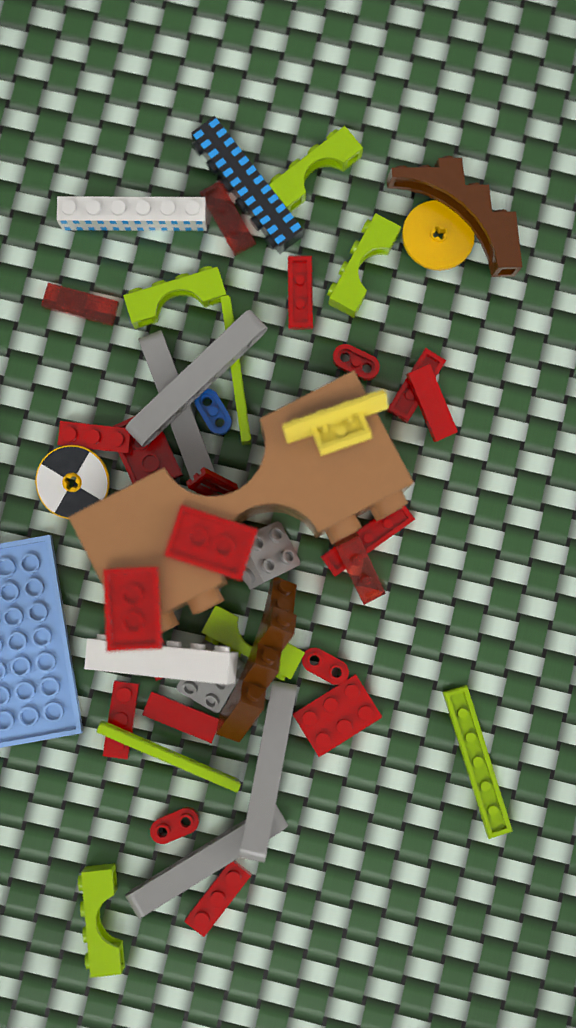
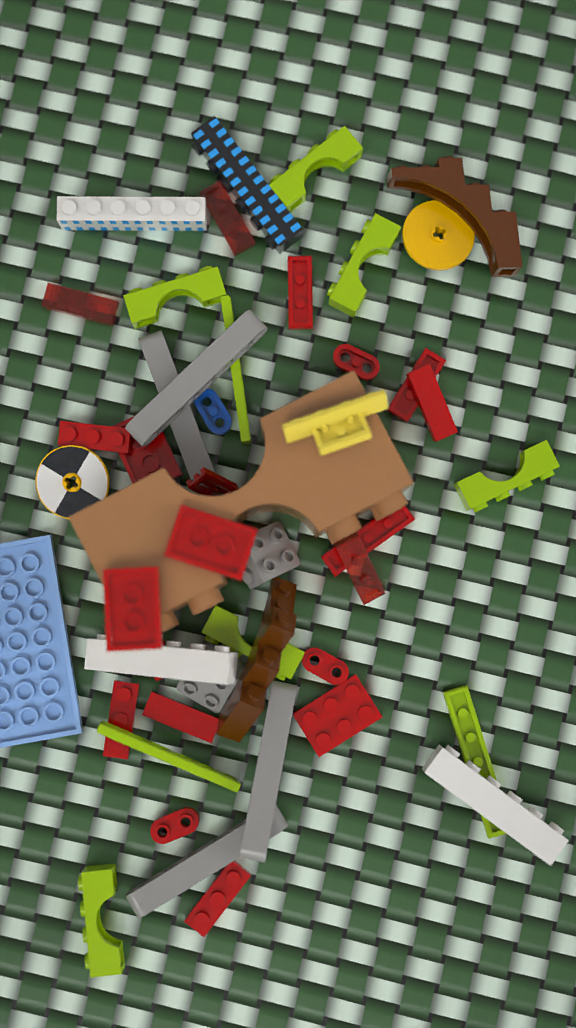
(494, 804): none -> white brick
(533, 463): none -> lime arch

